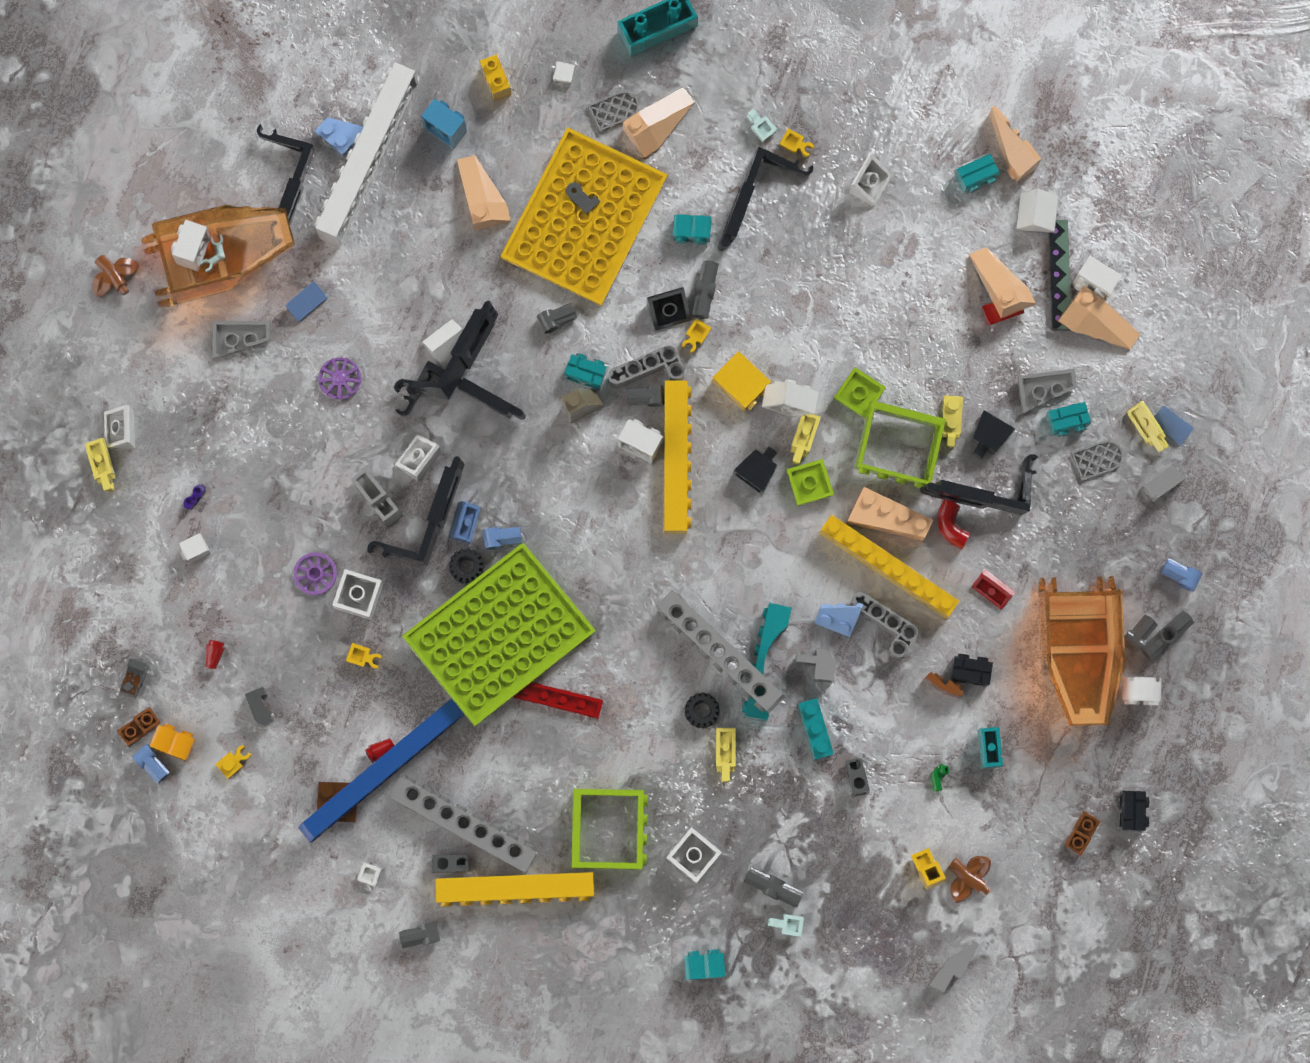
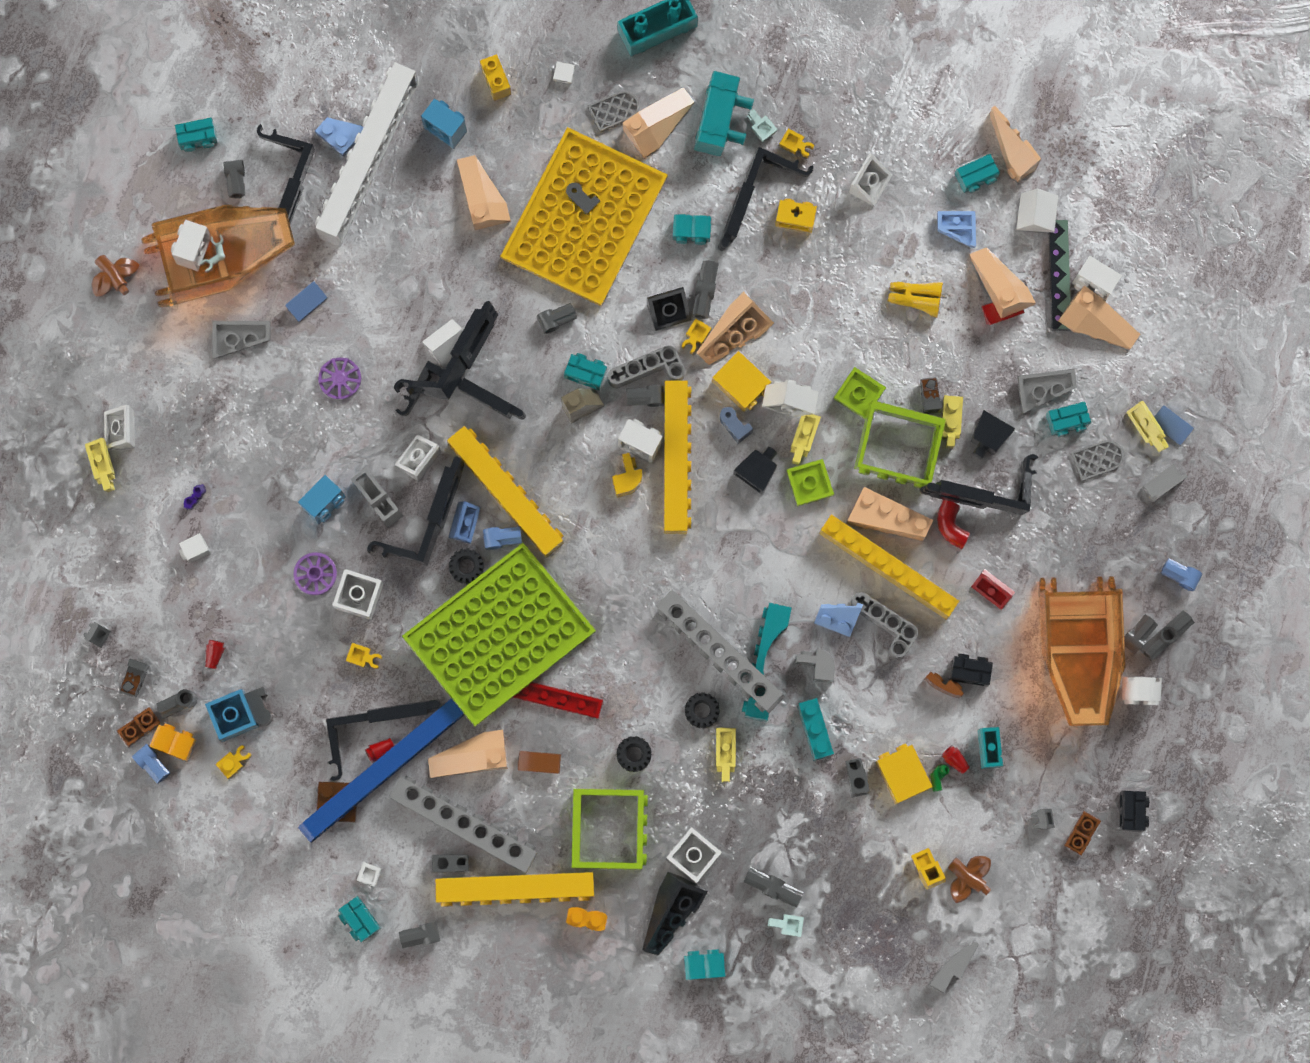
(97, 634): none -> dark grey tile
(175, 703): none -> dark grey piece
(196, 134): none -> teal brick
(231, 715): none -> dark azure brick
(234, 173): none -> dark grey piece
(322, 500): none -> dark azure brick
(359, 919): none -> teal brick
(372, 716): none -> black hinge
(474, 755): none -> light nougat wedge
(505, 492): none -> yellow brick
(539, 762): none -> dark orange slope
(580, 918): none -> light orange brick
(630, 481): none -> yellow brick
(634, 742): none -> black tyre
(673, 904): none -> black wedge
(717, 114): none -> teal piece
(734, 425): none -> sand blue leg
(737, 325): none -> light nougat wedge
(805, 218): none -> yellow brick
(903, 773): none -> yellow brick
(925, 304): none -> yellow piece
(930, 396): none -> leg
(955, 759): none -> red cone
(958, 226): none -> light blue wing
(1045, 819): none -> dark grey tile

